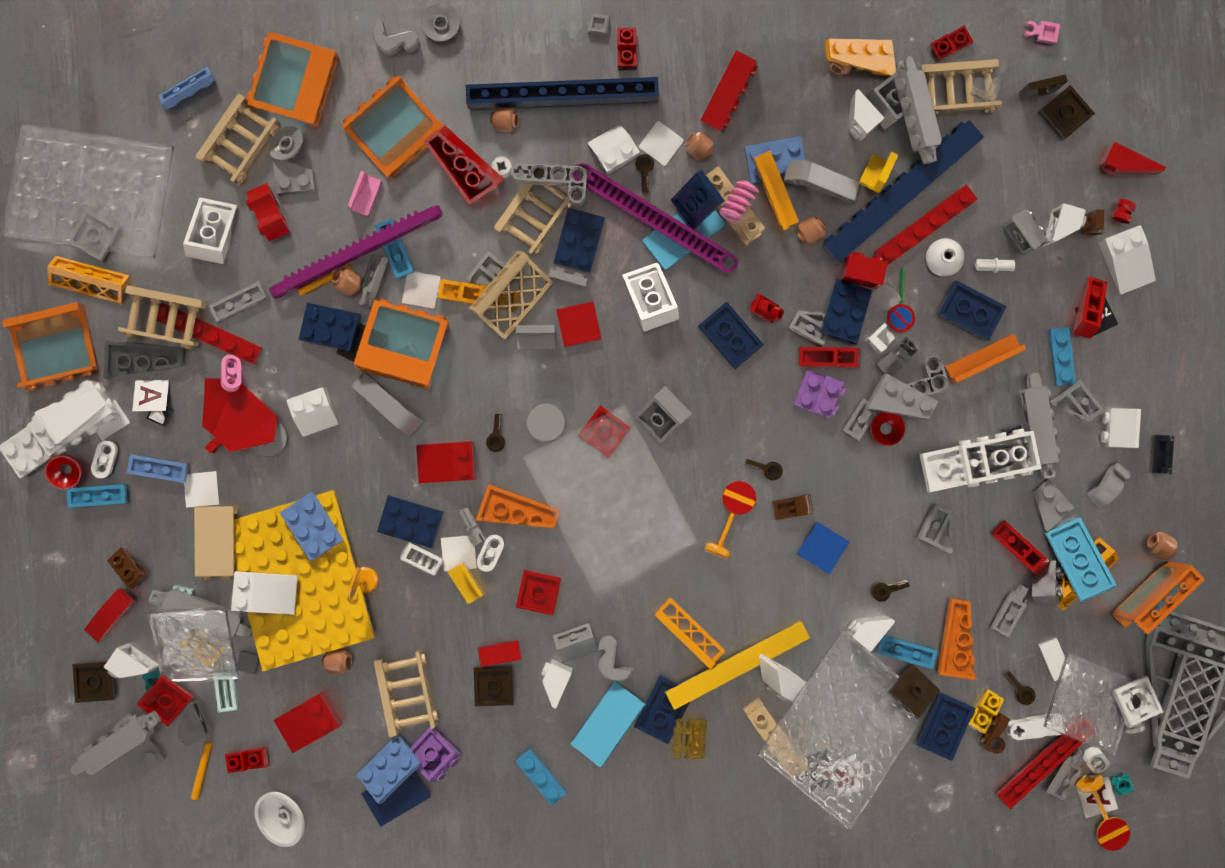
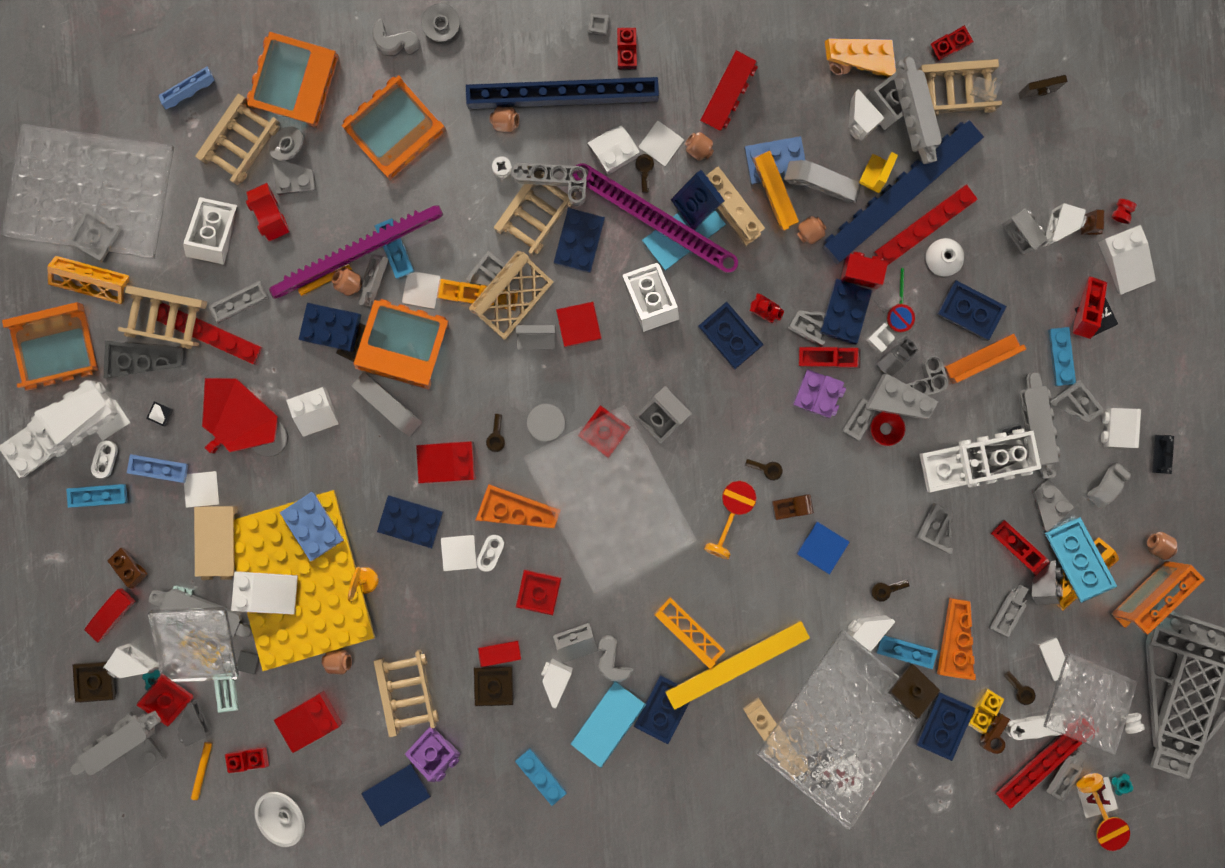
(57, 477): red piece -> none
(150, 395): white sticker -> none
(230, 374): bright pink plate -> none
(364, 194): bright pink panel -> none
(389, 769): medium blue plate -> none
(406, 551): white slope -> none
(462, 165): red wedge -> none
(466, 582): yellow panel -> none
(472, 526): light grey axle -> none
(560, 275): light grey plate -> none
(694, 740): clear yellow plate -> none
(738, 200): bright pink piece -> none
(780, 679): white slope -> none
(995, 265): white axle -> none
(1046, 31): bright pink plate -> none
(1067, 112): dark brown plate -> none
(1095, 760): white plate -> none
(1123, 160): red slope -> none
(1149, 703): white piece -> none

